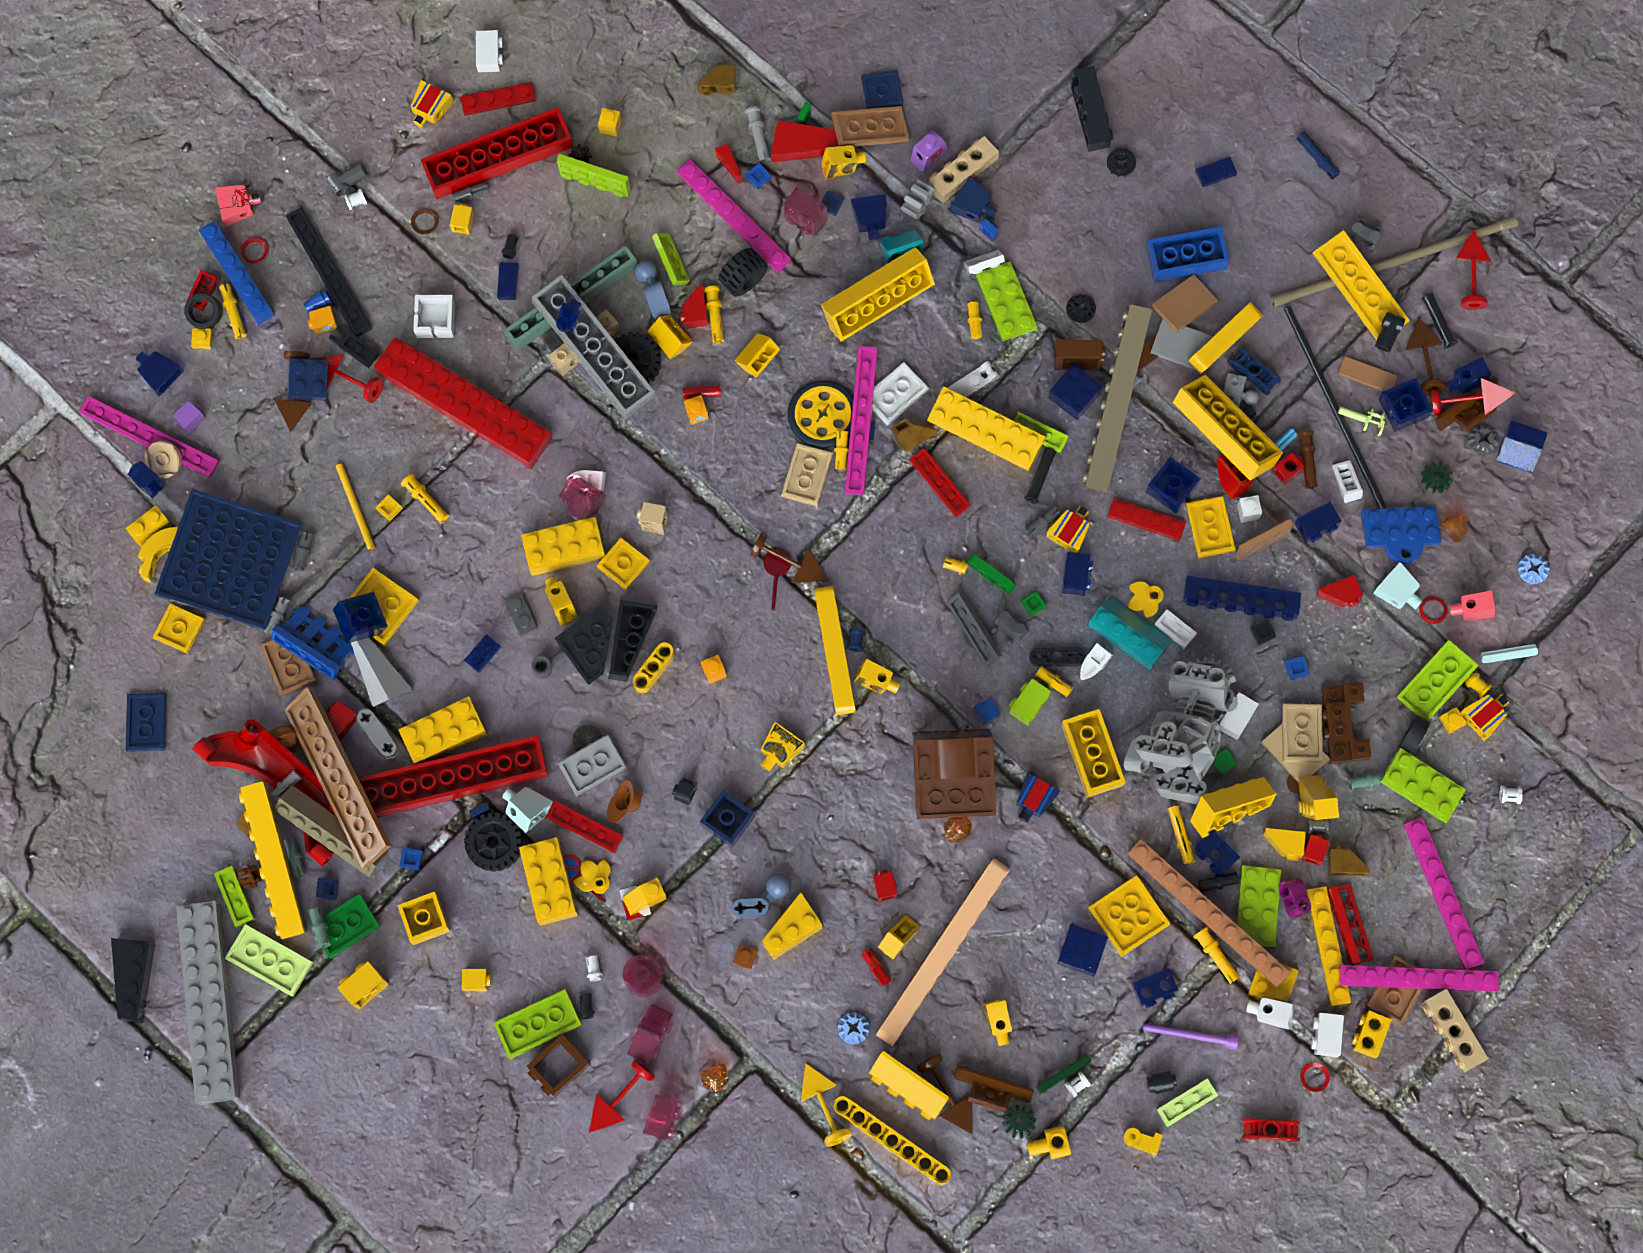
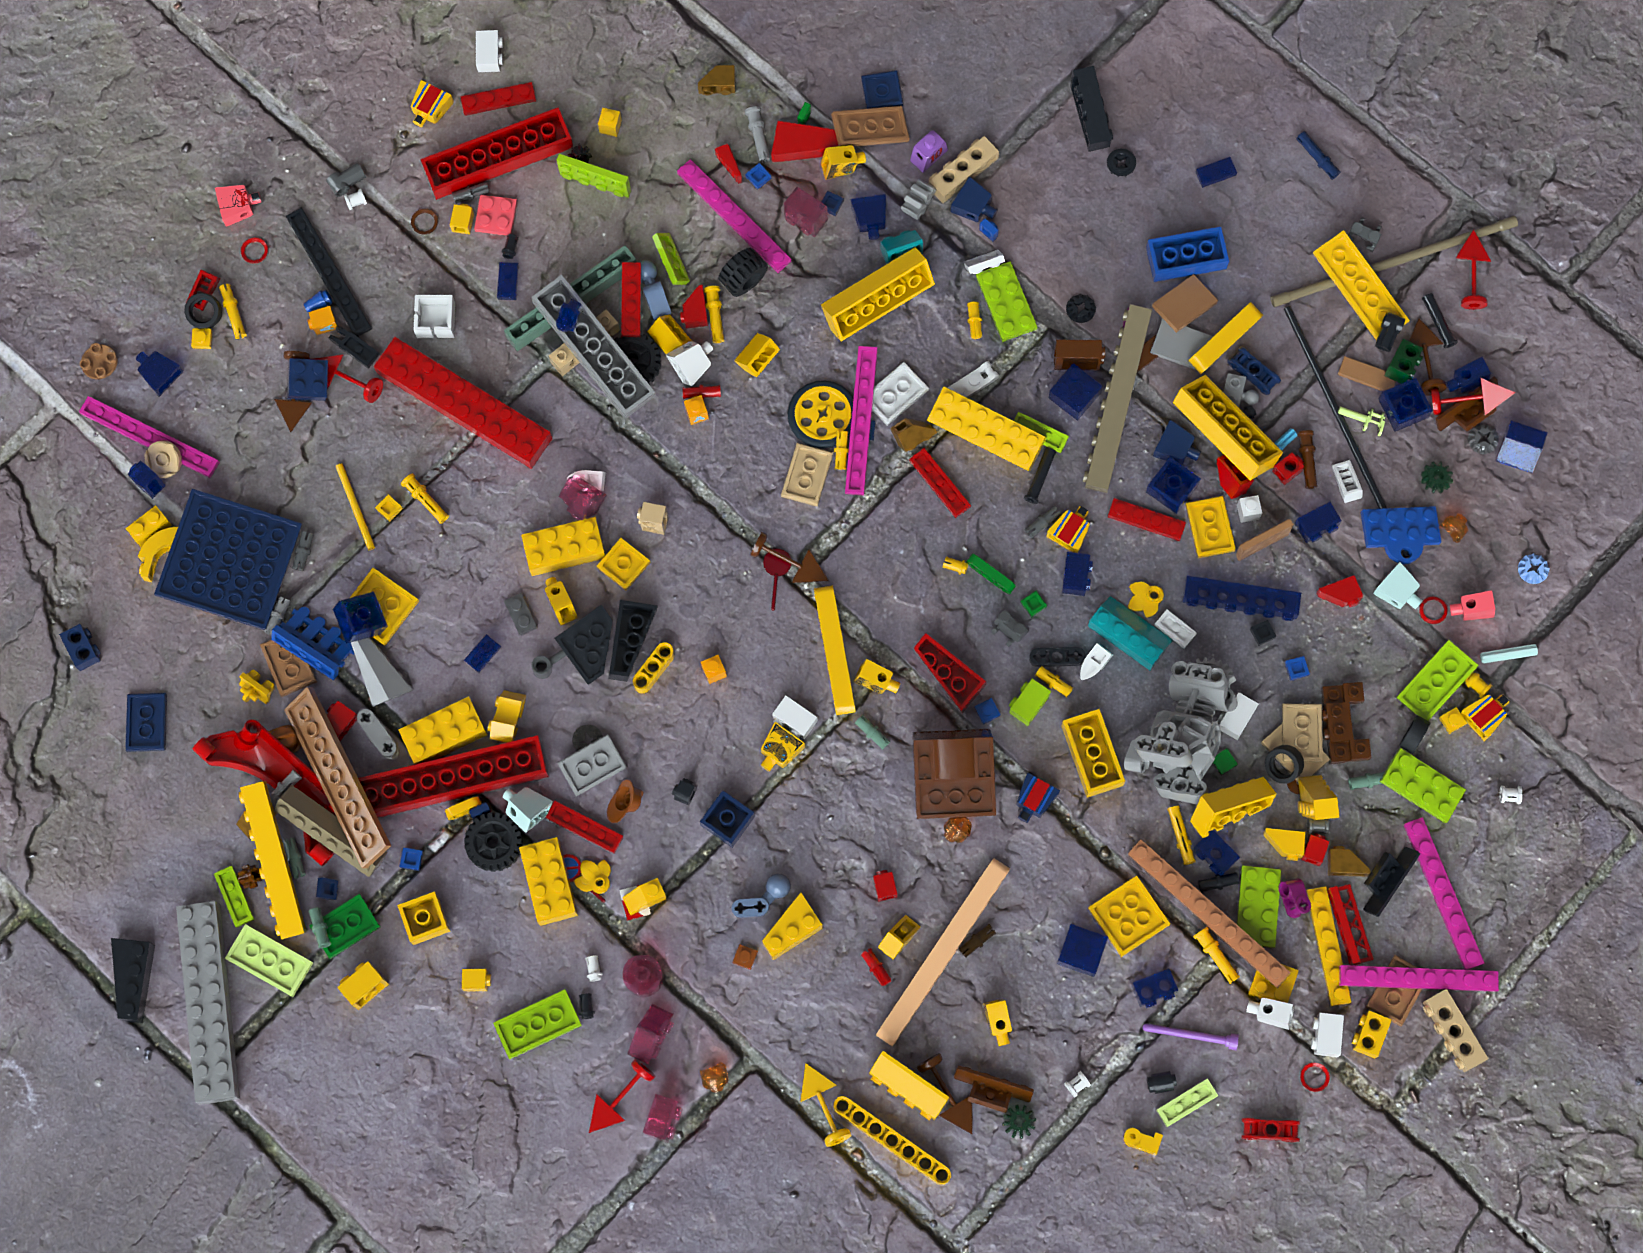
(77, 649): none -> dark blue brick
(99, 361): none -> medium nougat dish
(178, 628): yellow plate -> none
(189, 416): medium lavender brick -> none
(236, 272): blue arch -> none
(254, 690): none -> yellow hips
(462, 808): none -> yellow beam
(495, 215): none -> coral plate
(509, 710): none -> yellow brick
(535, 1075): reddish brown window -> none
(631, 299): none -> red plate
(690, 361): none -> white torso
(794, 718): none -> white brick
(843, 1028): light blue gear -> none
(856, 640): dark blue bush -> none
(872, 732): none -> sand green pin
(952, 674): none -> red wedge
(974, 628): dark grey plate -> none
(977, 940): none -> dark brown pin
(1045, 1145): yellow piece -> none
(1062, 1075): dark green tile -> none
(1176, 444): none -> dark blue torso
(1274, 773): none -> black tyre
(1387, 878): none -> black bracket
(1404, 361): none -> dark green brick

